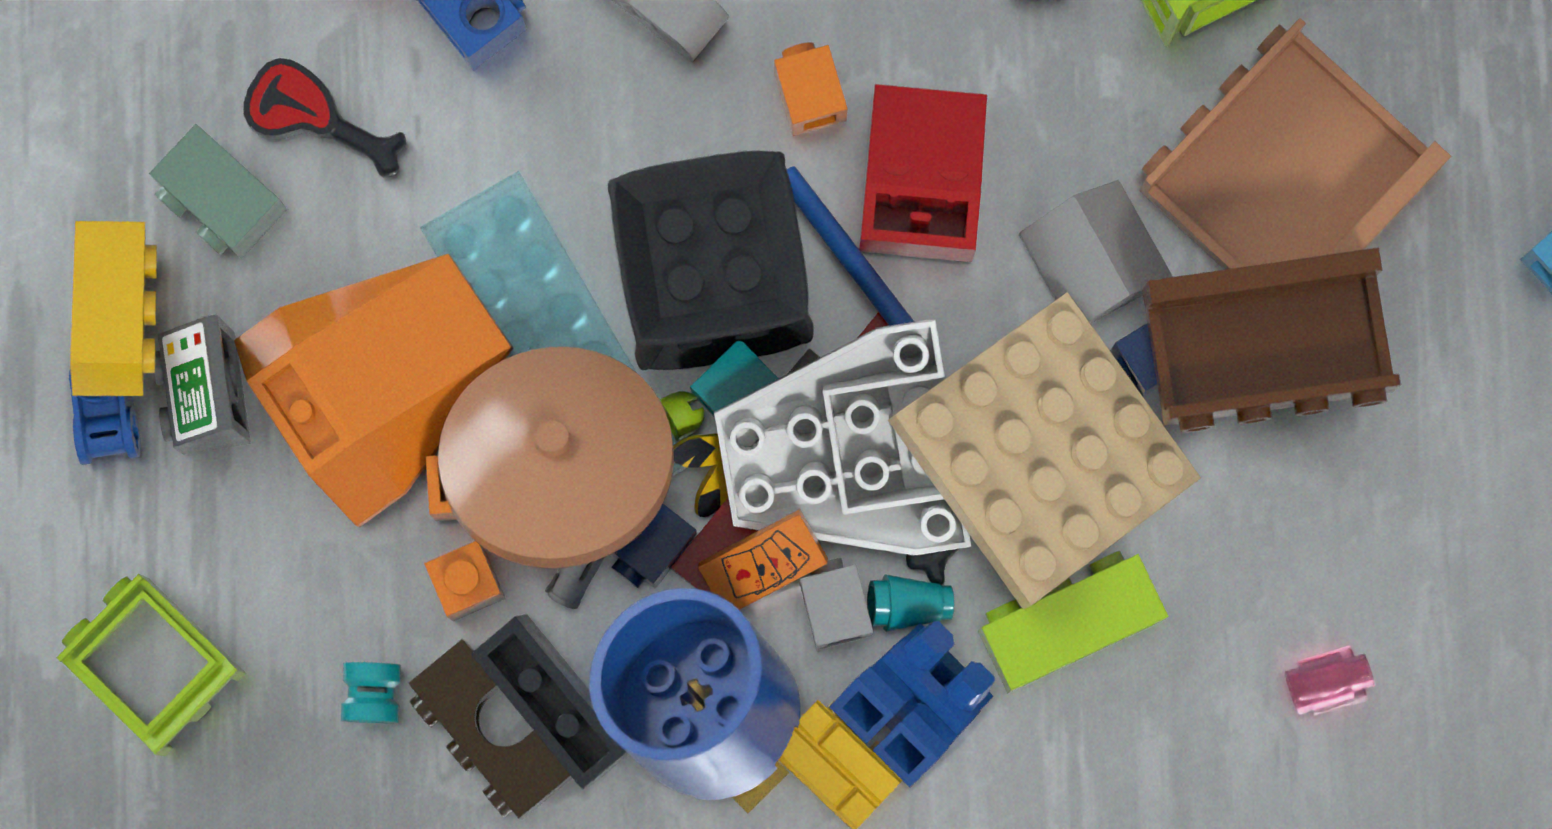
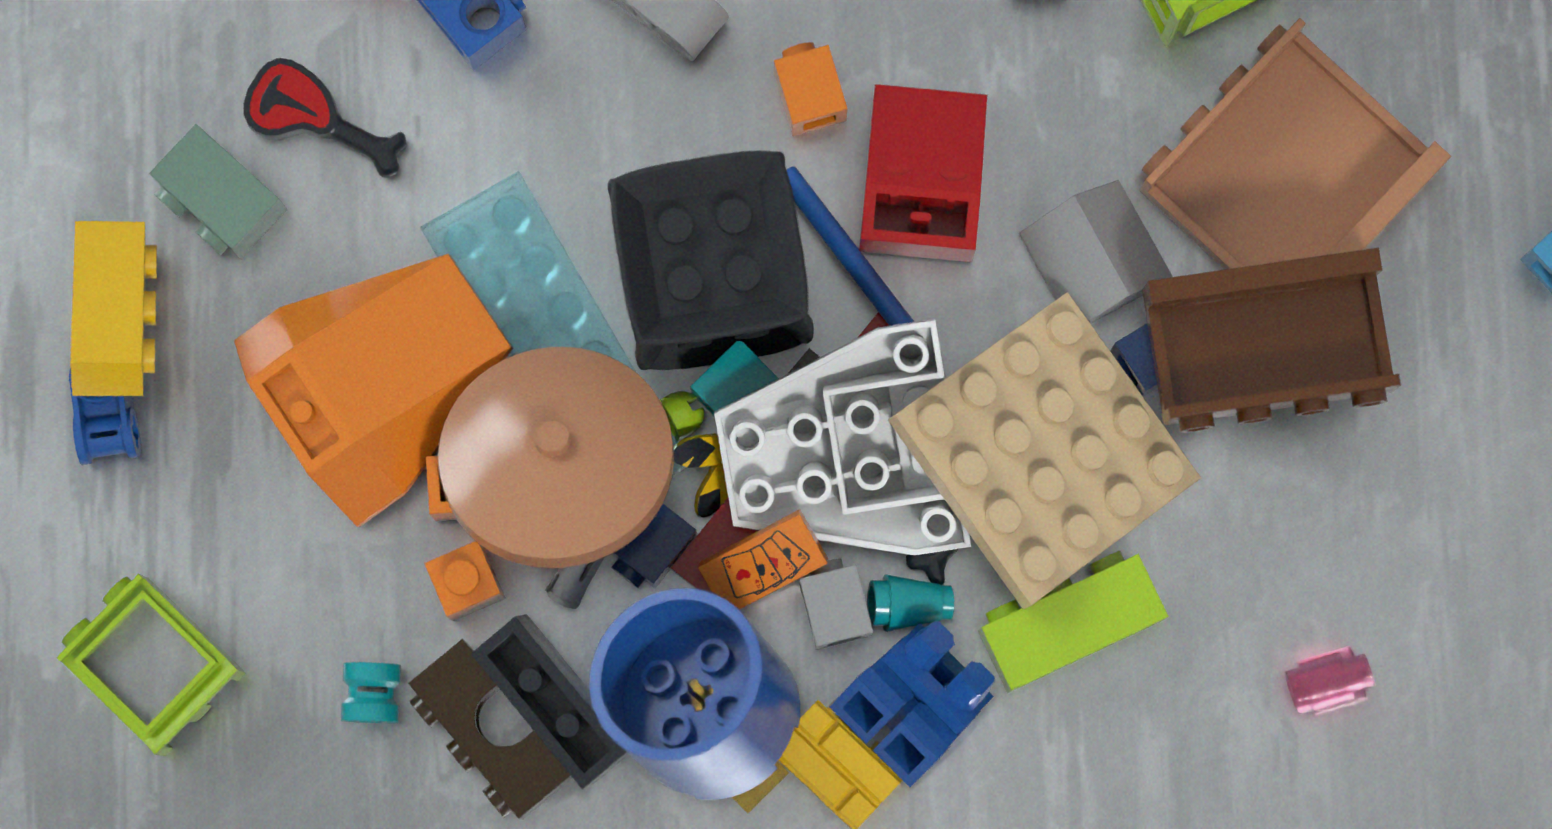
(201, 387): slope -> none

